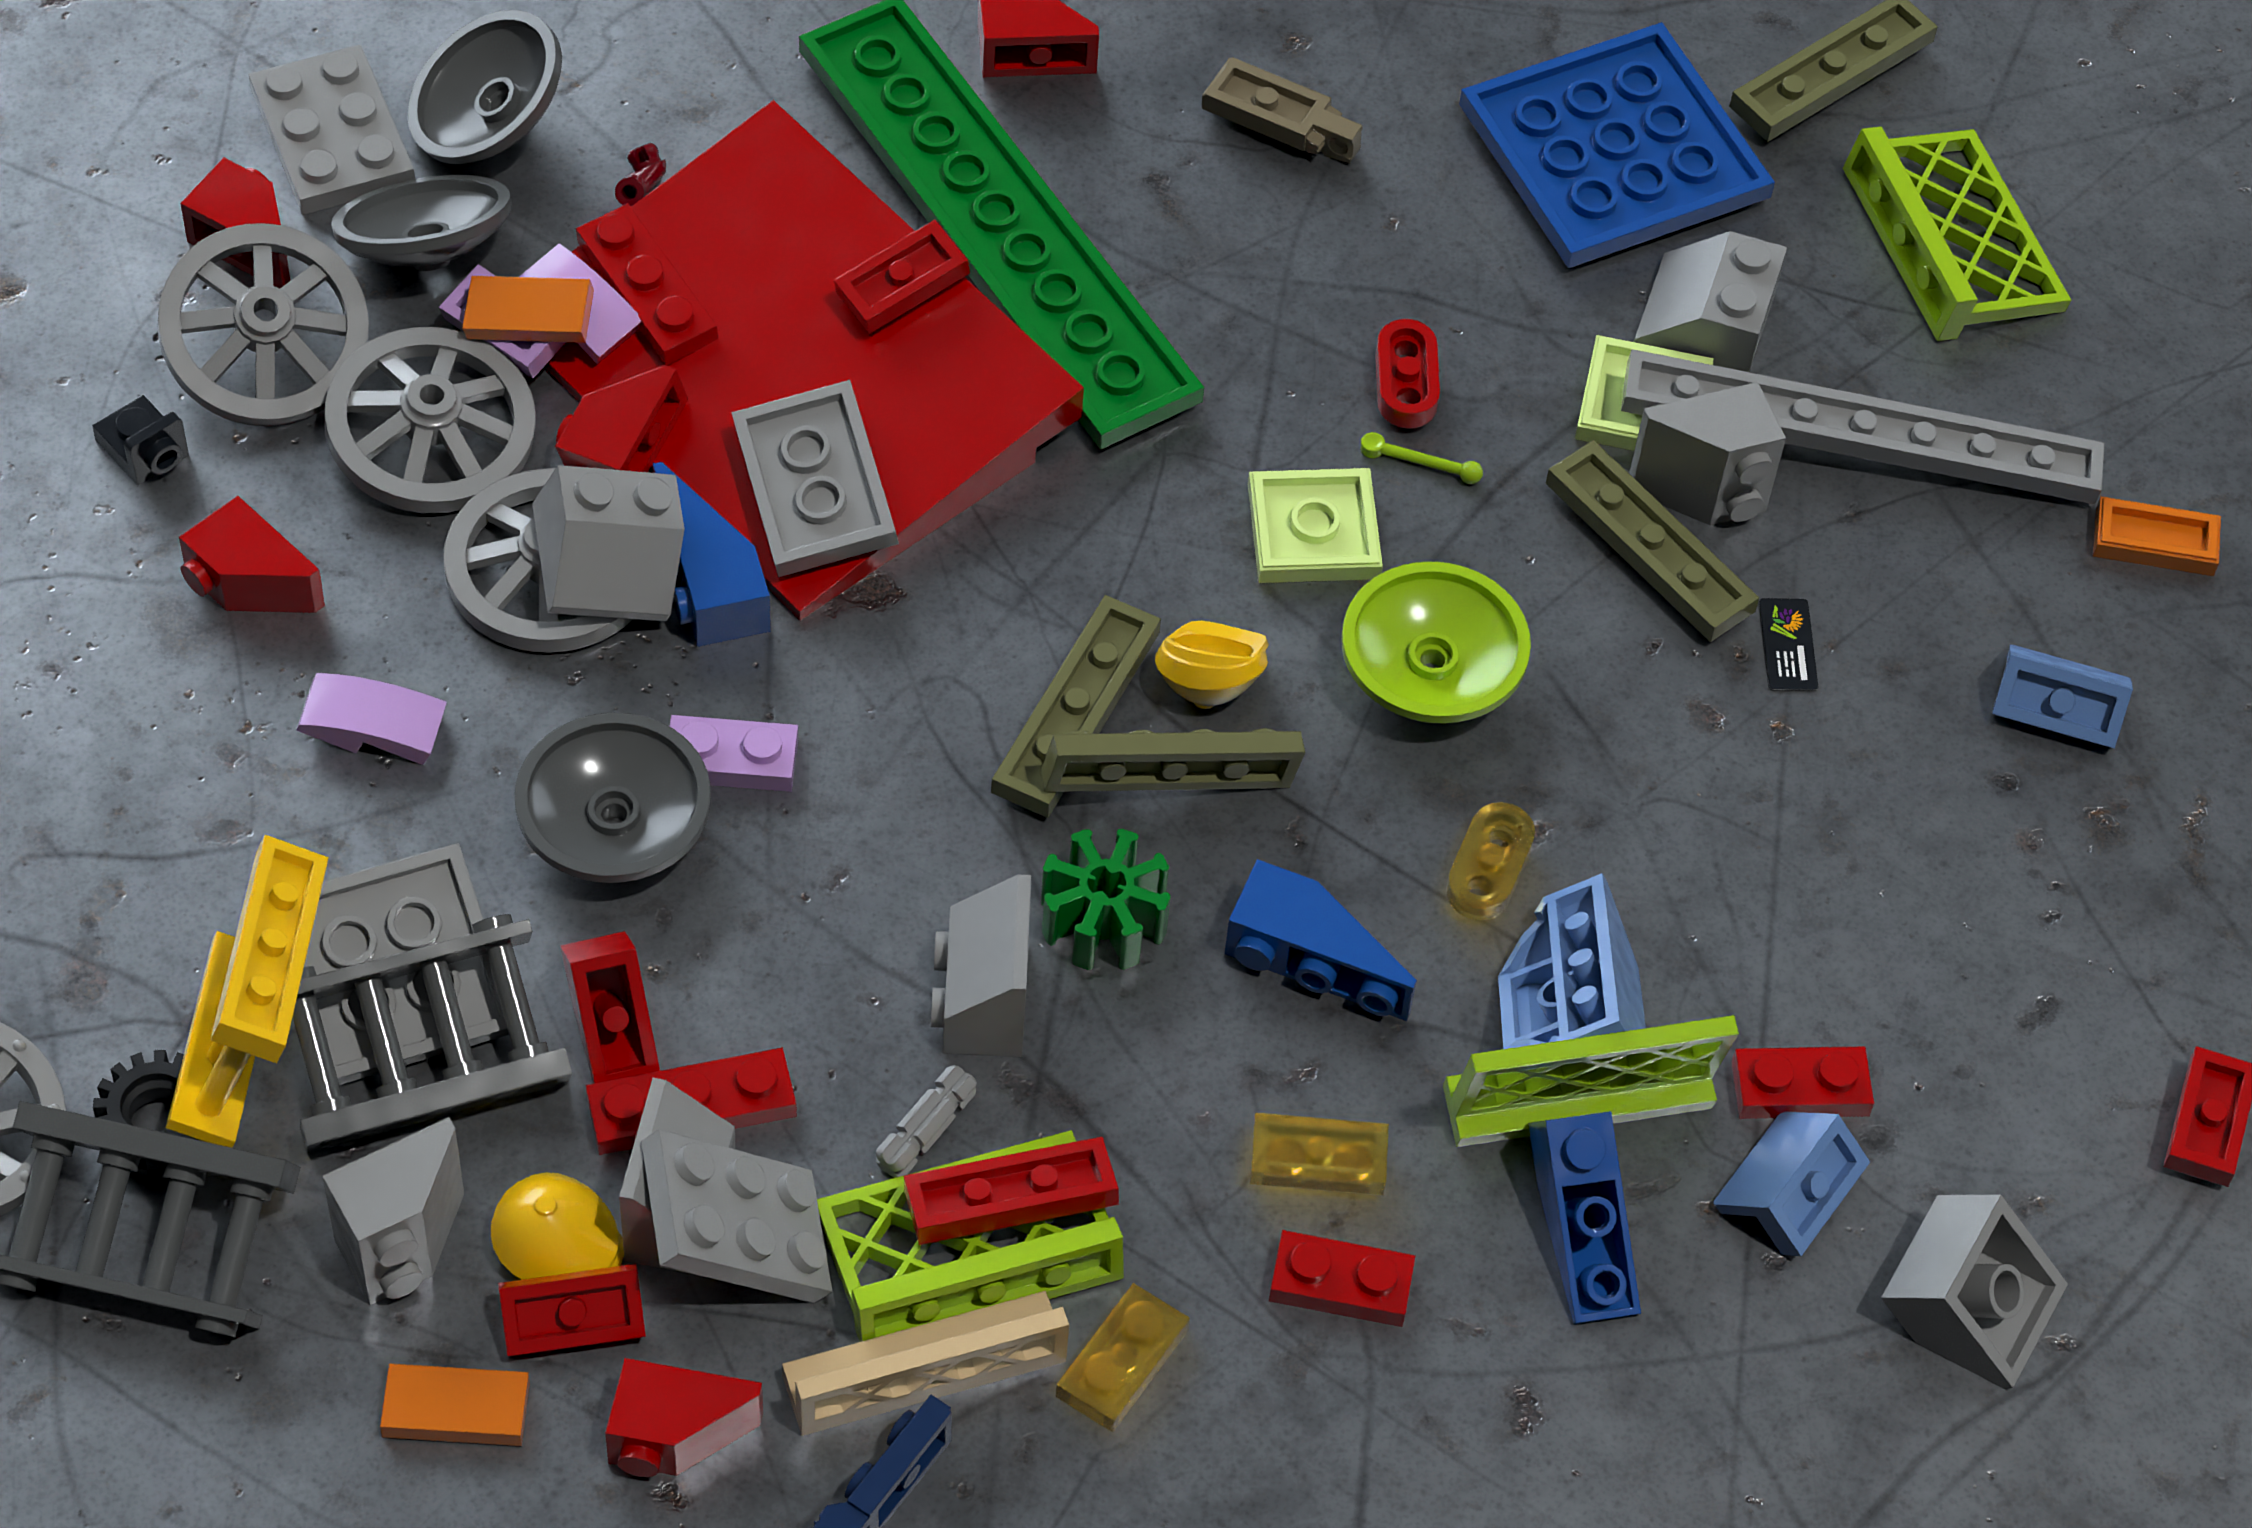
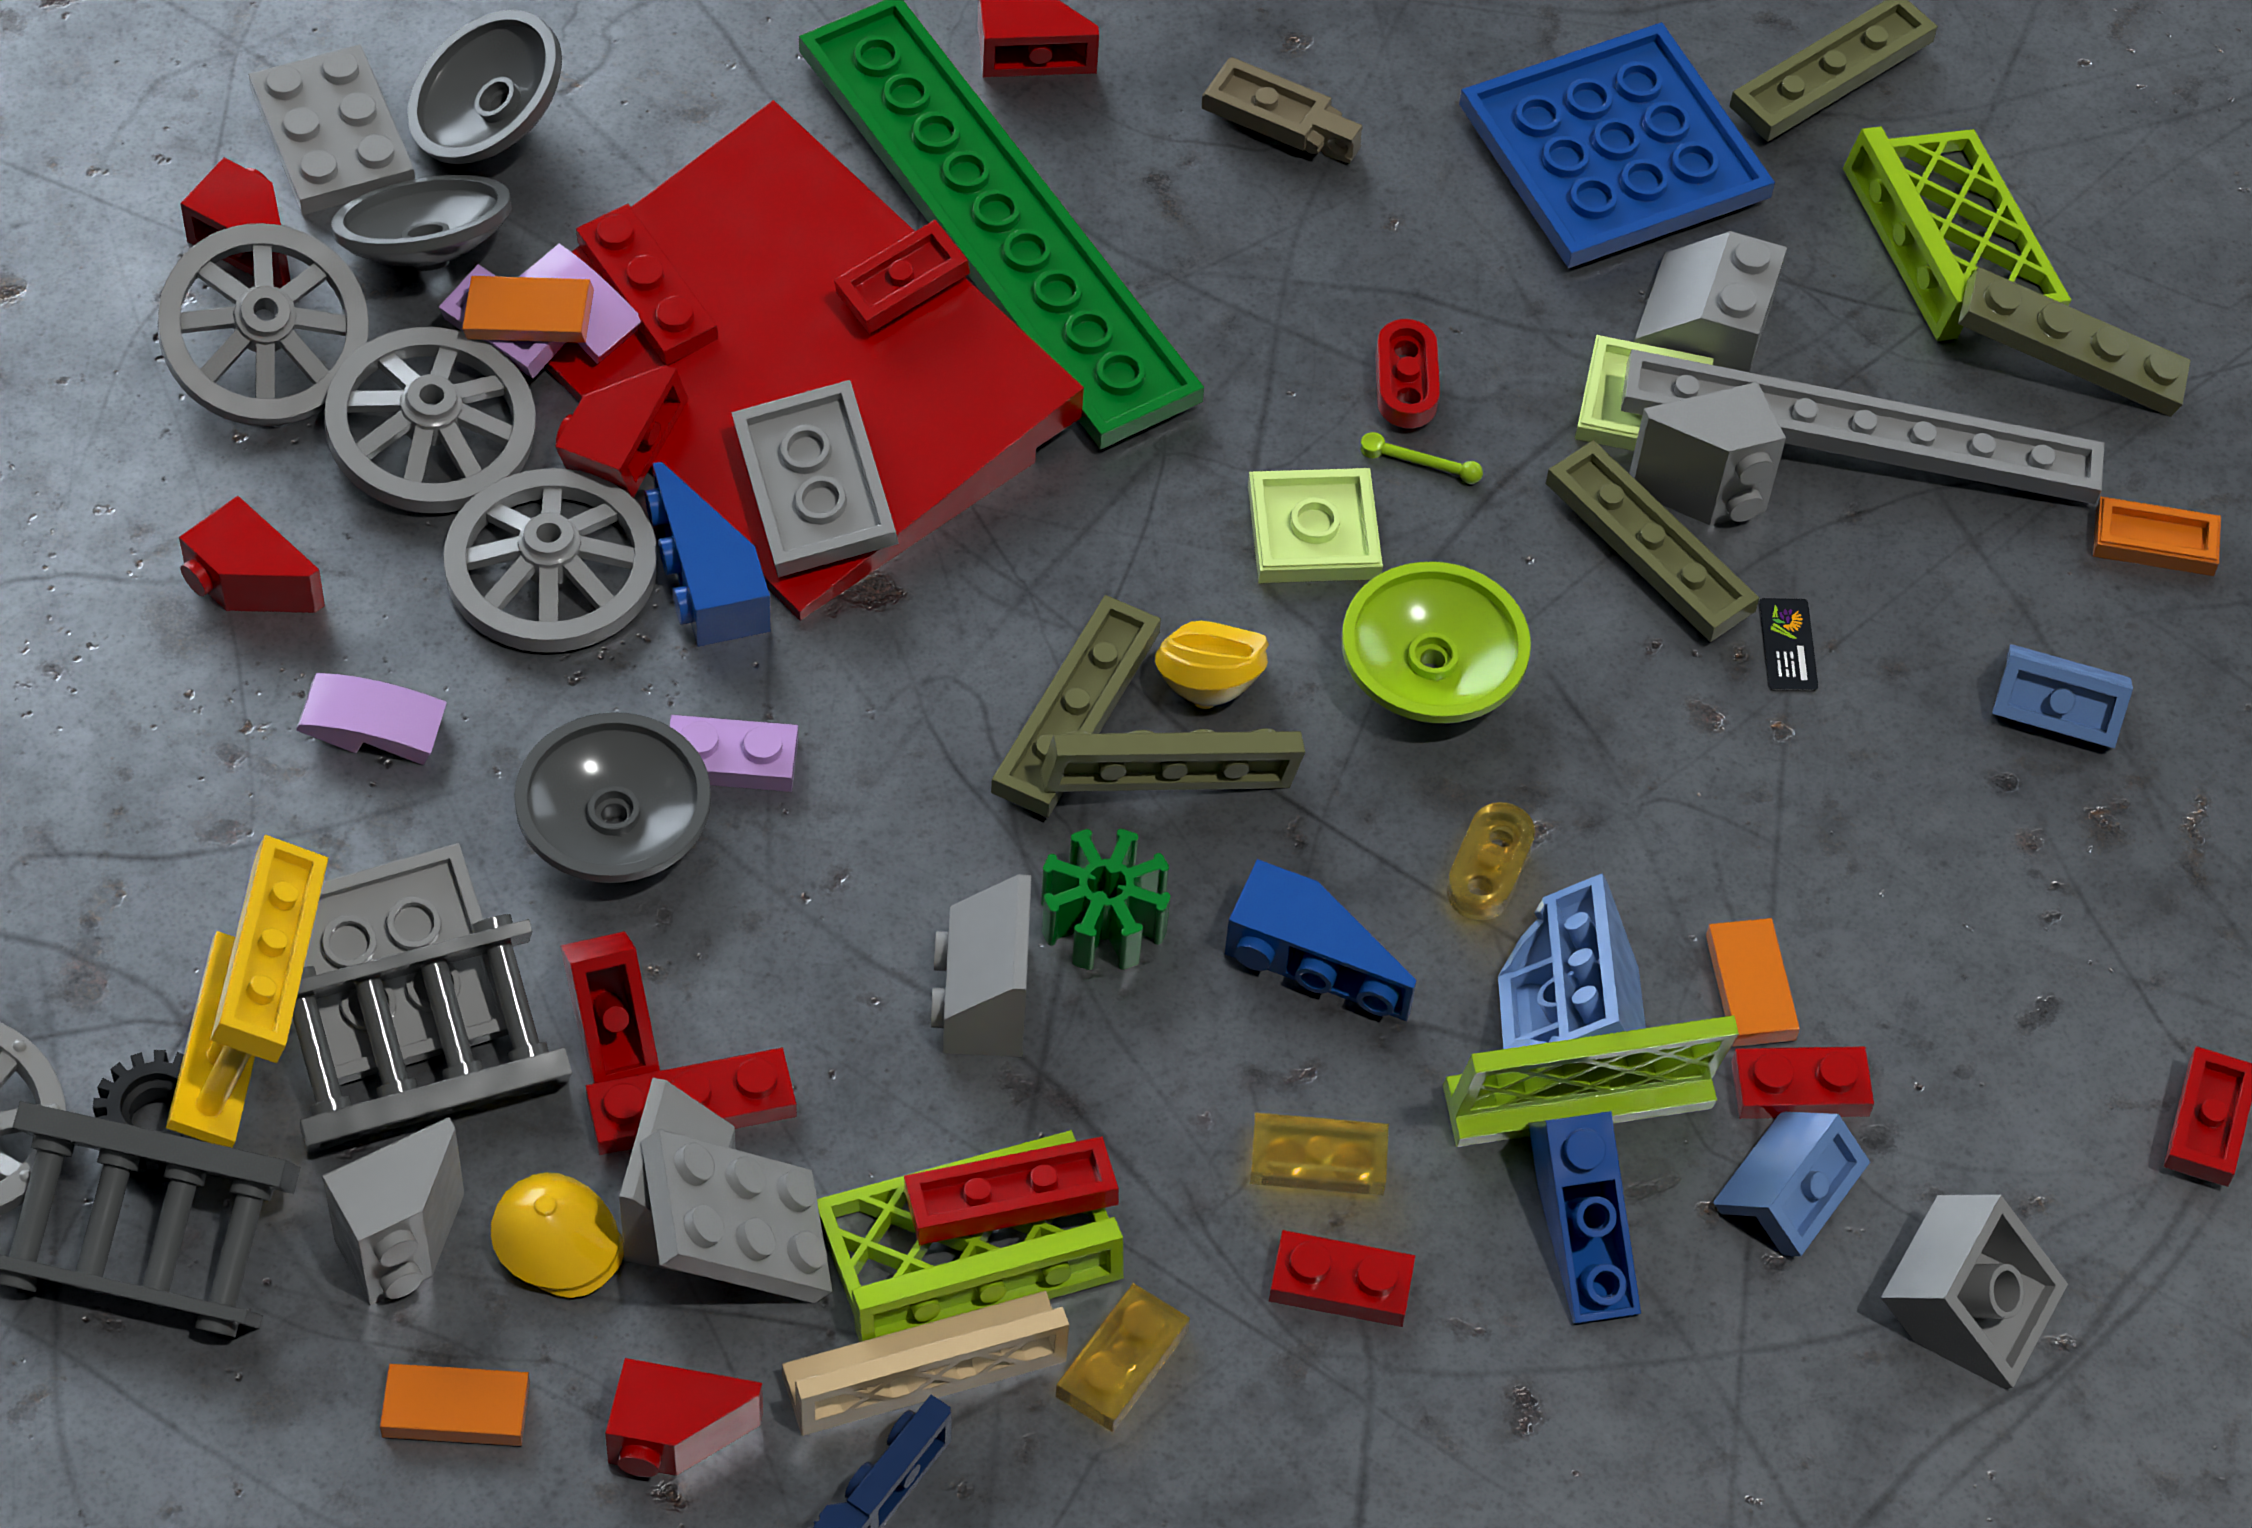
(142, 439): black bracket -> none
(572, 1309): red plate -> none
(609, 542): light grey slope -> none
(646, 175): dark red arm -> none
(926, 1121): light grey axle -> none
(1753, 981): none -> orange tile
(2074, 341): none -> olive plate

